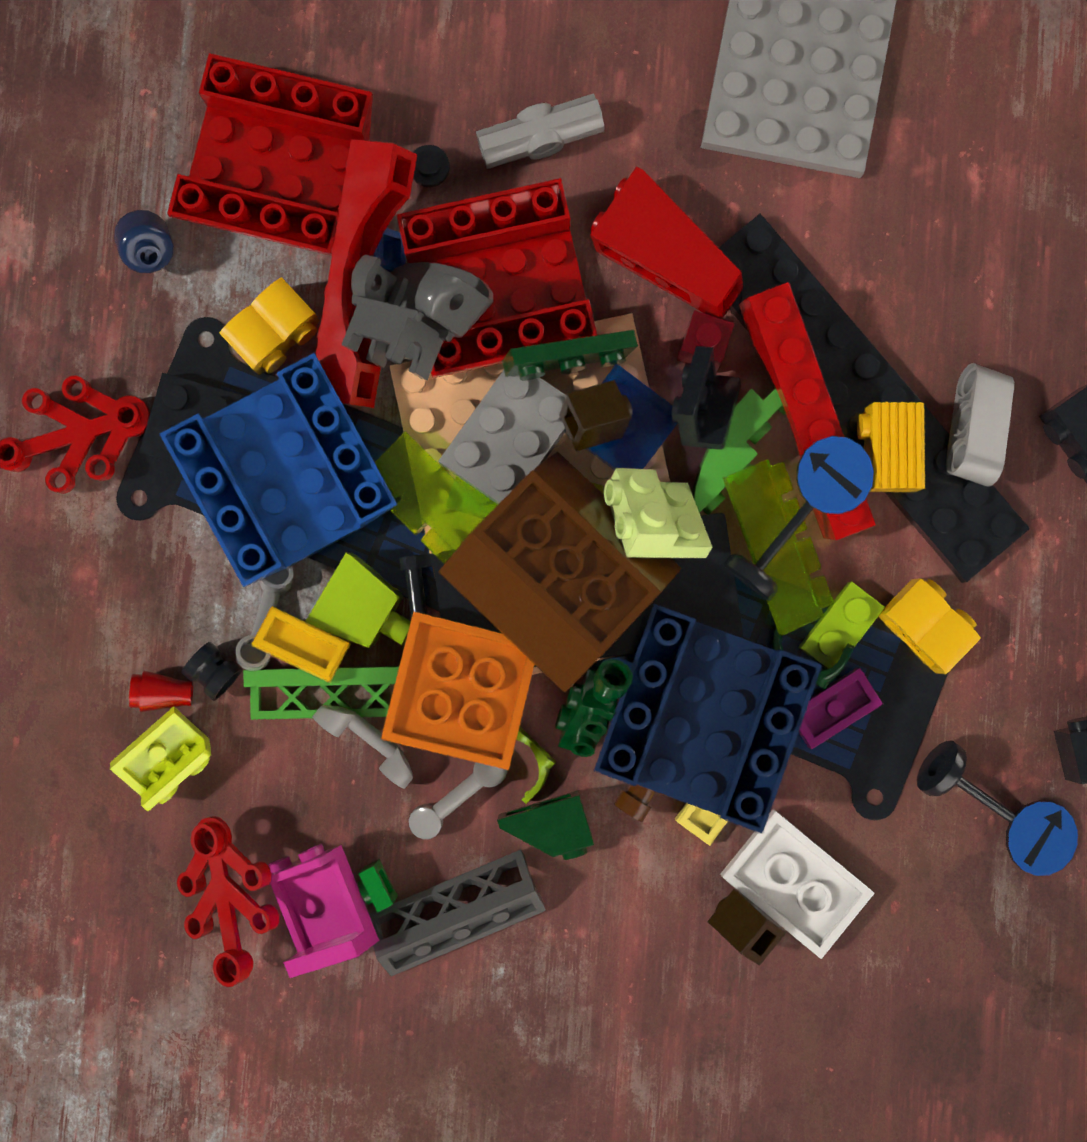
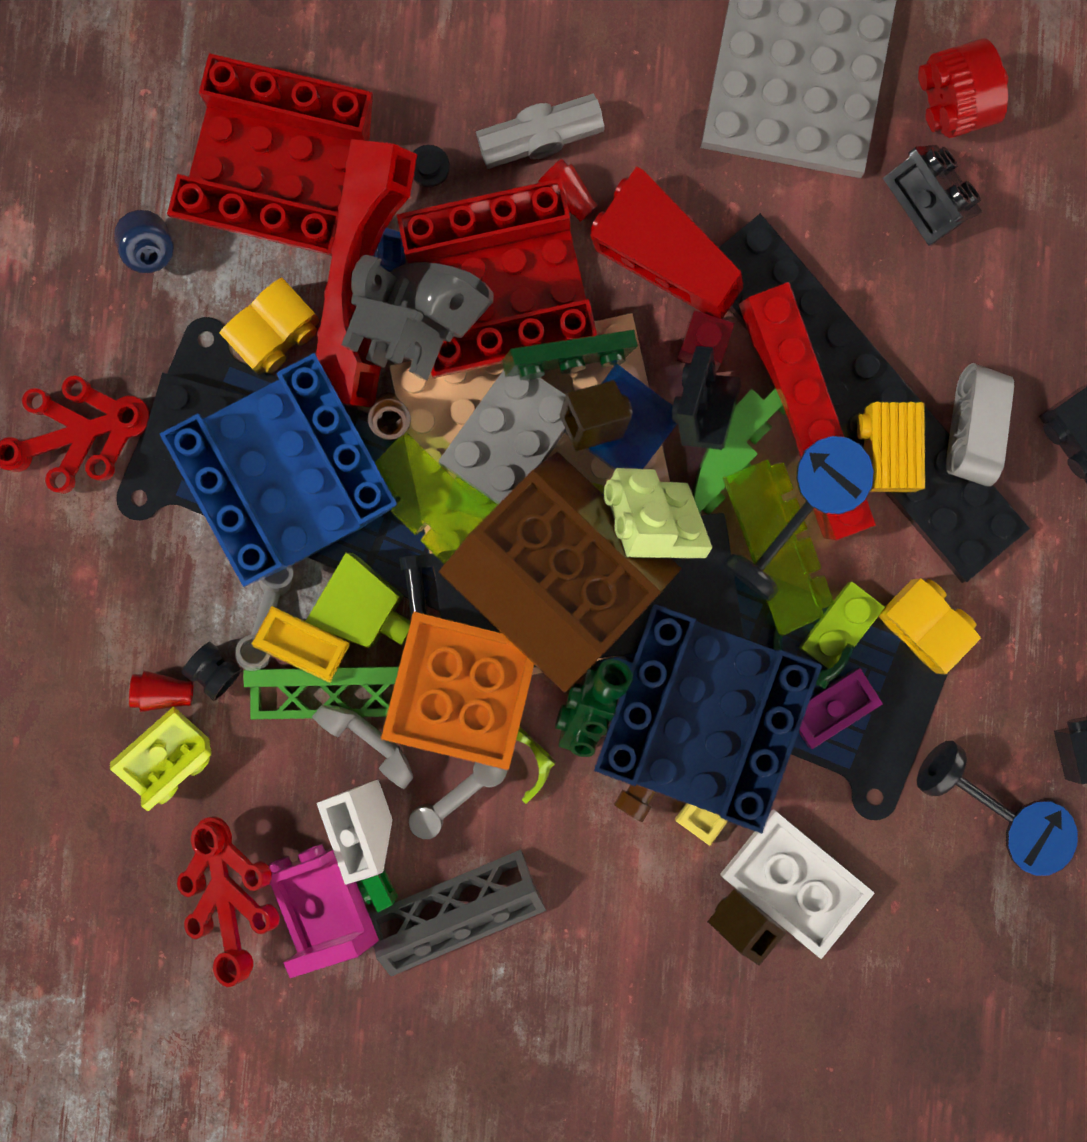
(358, 830): none -> white slope
(389, 424): none -> reddish brown cone
(551, 825): dark green slope -> none
(577, 196): none -> red cone
(933, 192): none -> black bracket
(965, 88): none -> red piece

